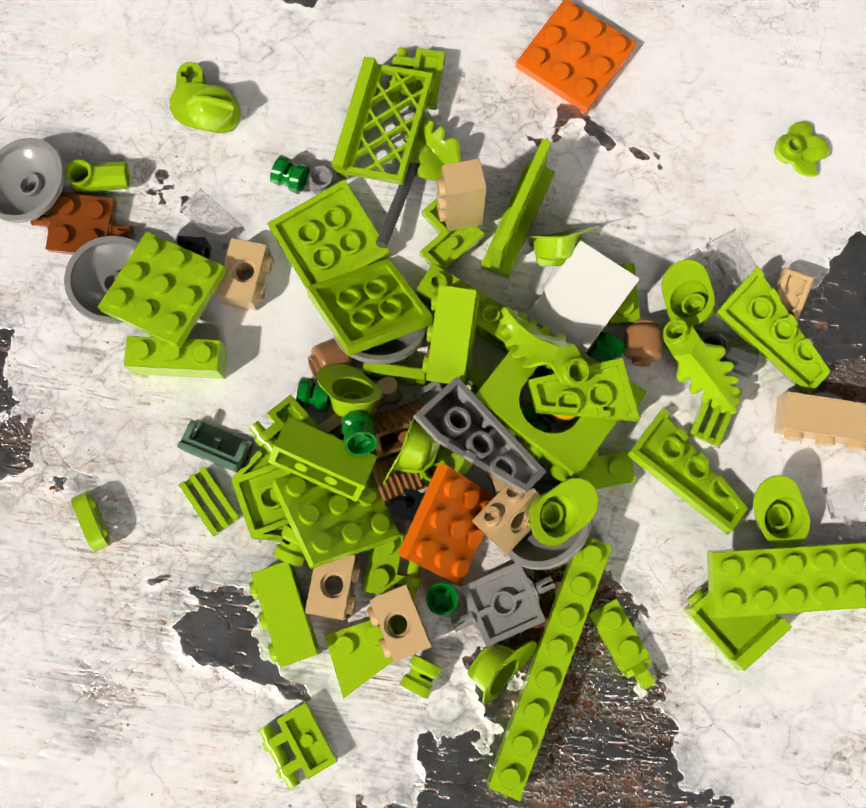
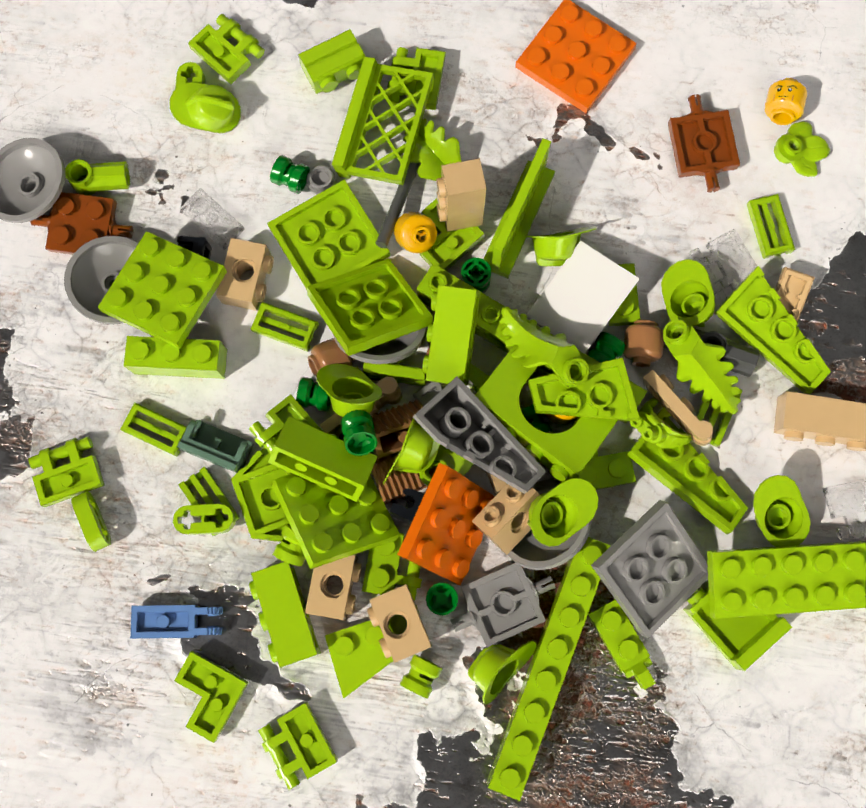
(67, 480): none -> lime plate
(171, 621): none -> medium blue hinge
(174, 450): none -> lime tile
(204, 511): none -> lime beam
(218, 690): none -> lime plate
(220, 54): none -> lime plate
(307, 335): none -> lime tile
(332, 62): none -> lime brick
(415, 232): none -> yellow head
(478, 281): none -> green wheel
(652, 568): none -> light grey plate
(655, 430): none -> lime helmet
(679, 409): none -> tan plate
(703, 143): none -> dark orange plate
(776, 250): none -> lime tile
(785, 101): none -> yellow head

